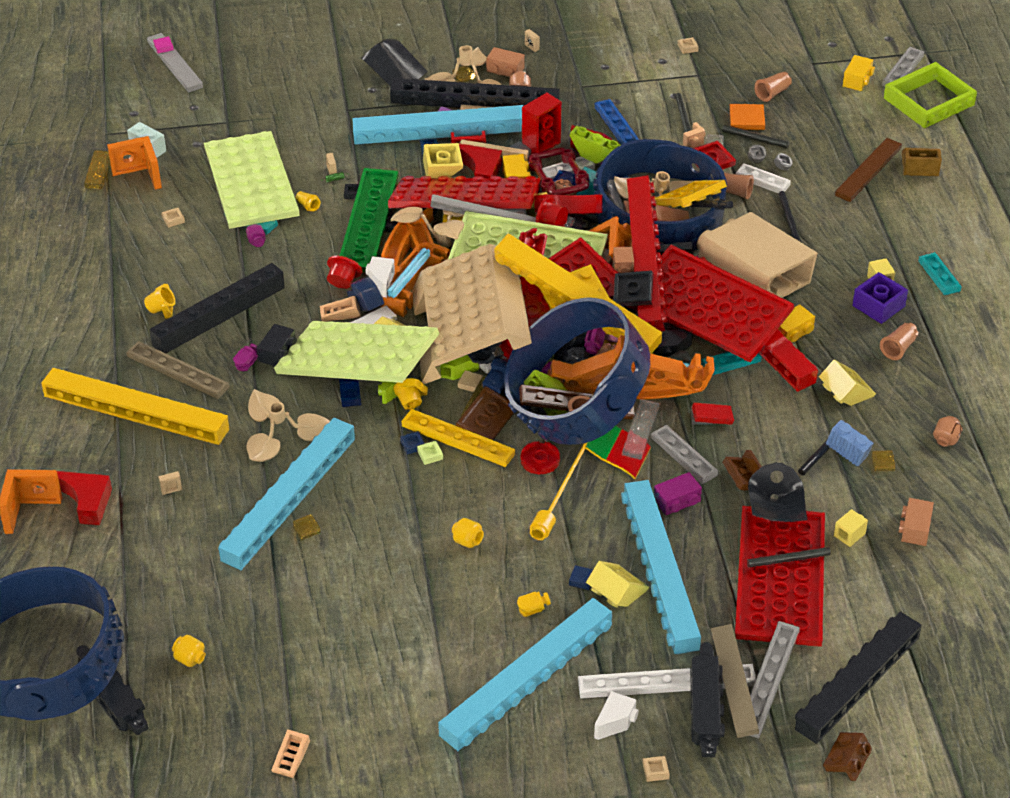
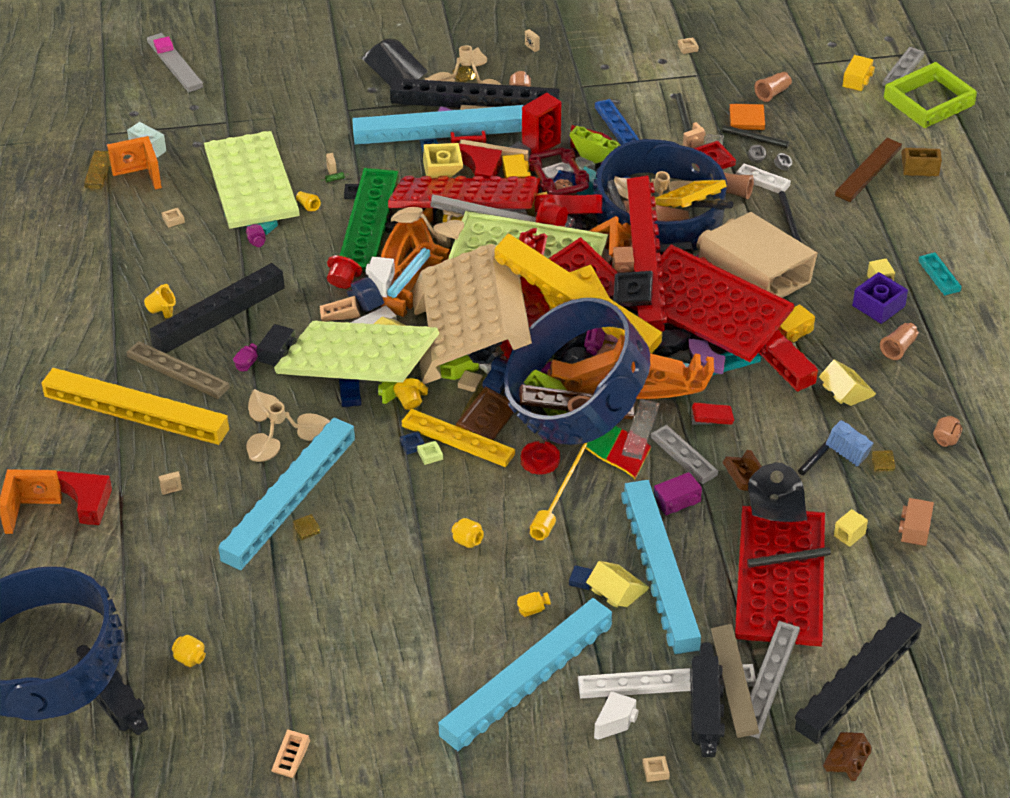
(504, 62): nougat brick -> none
(702, 347): none -> medium lavender tile

